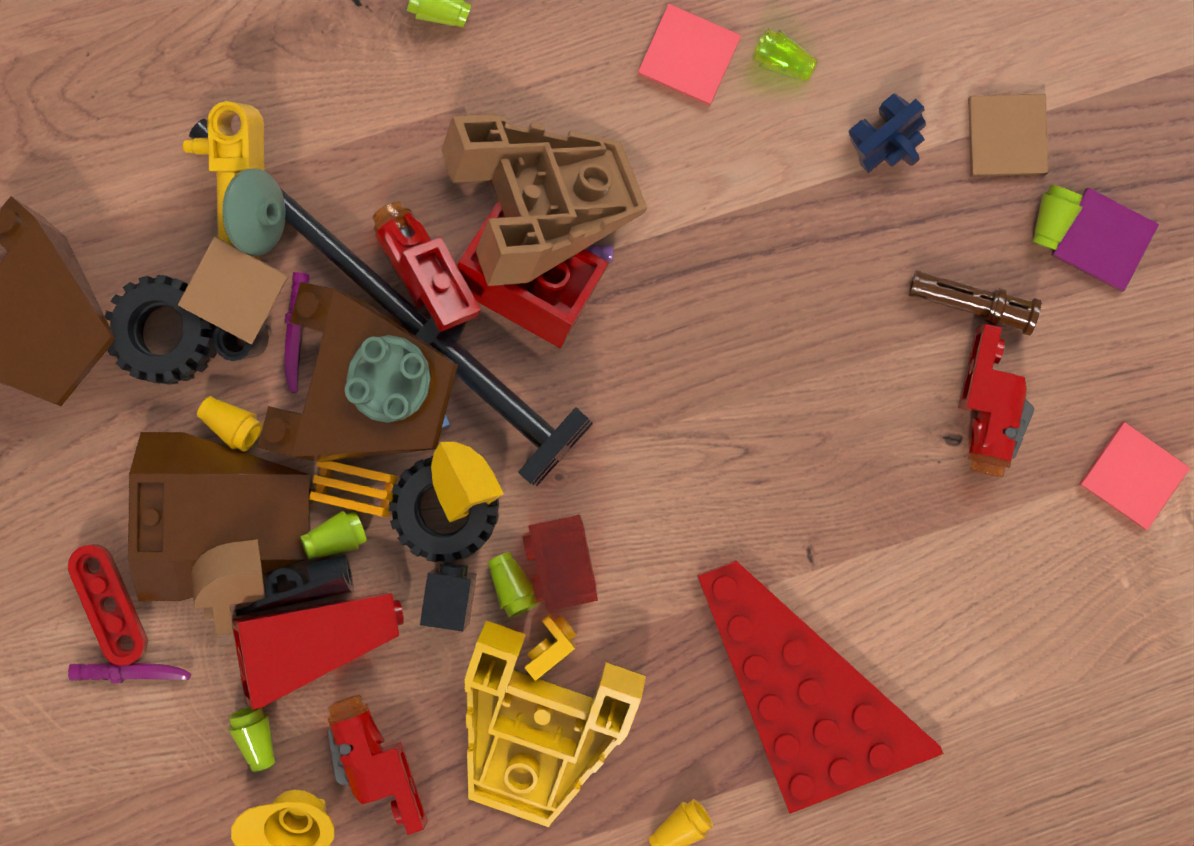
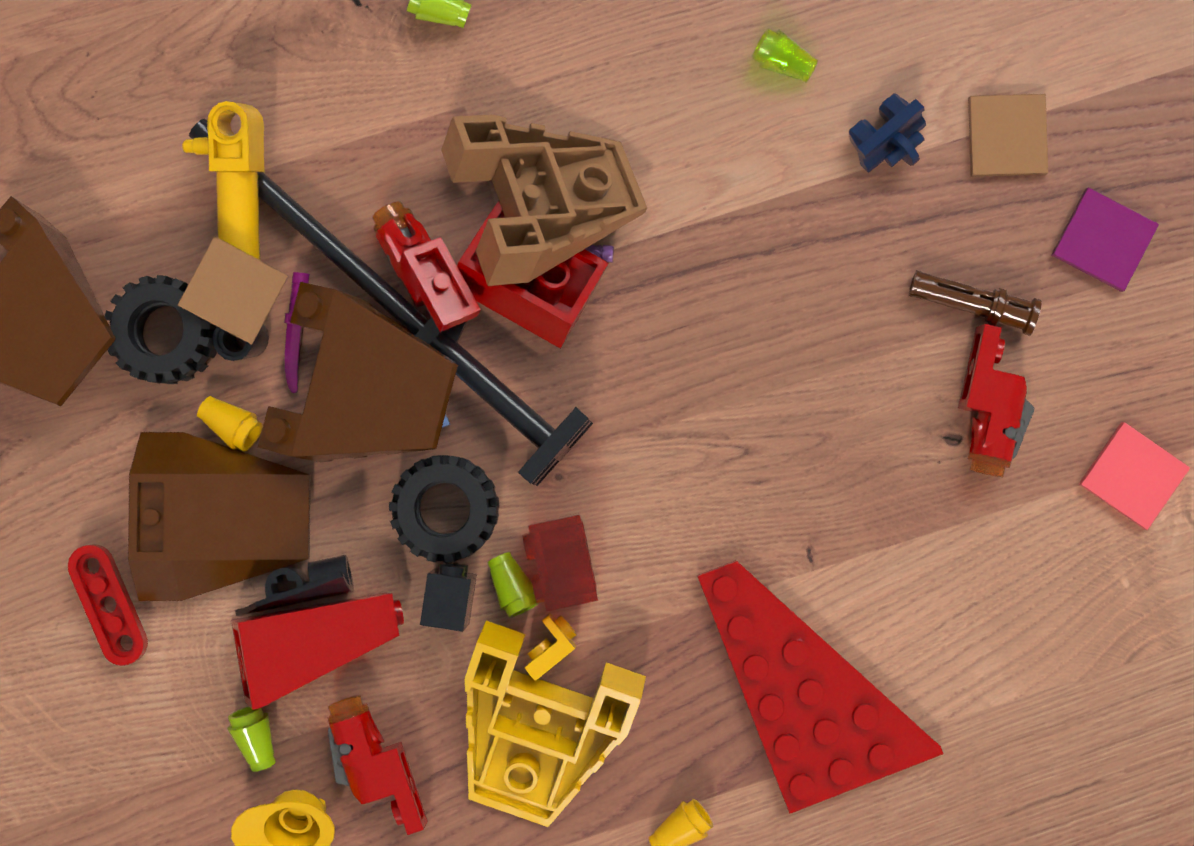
(132, 671): magenta piece -> none
(227, 577): medium nougat brick -> none
(254, 212): sand green dish -> none
(324, 481): light orange tile -> none
(334, 536): lime cone -> none
(388, 378): sand green dish -> none
(462, 479): yellow brick -> none
(689, 54): coral piece -> none
(1056, 215): lime cone -> none

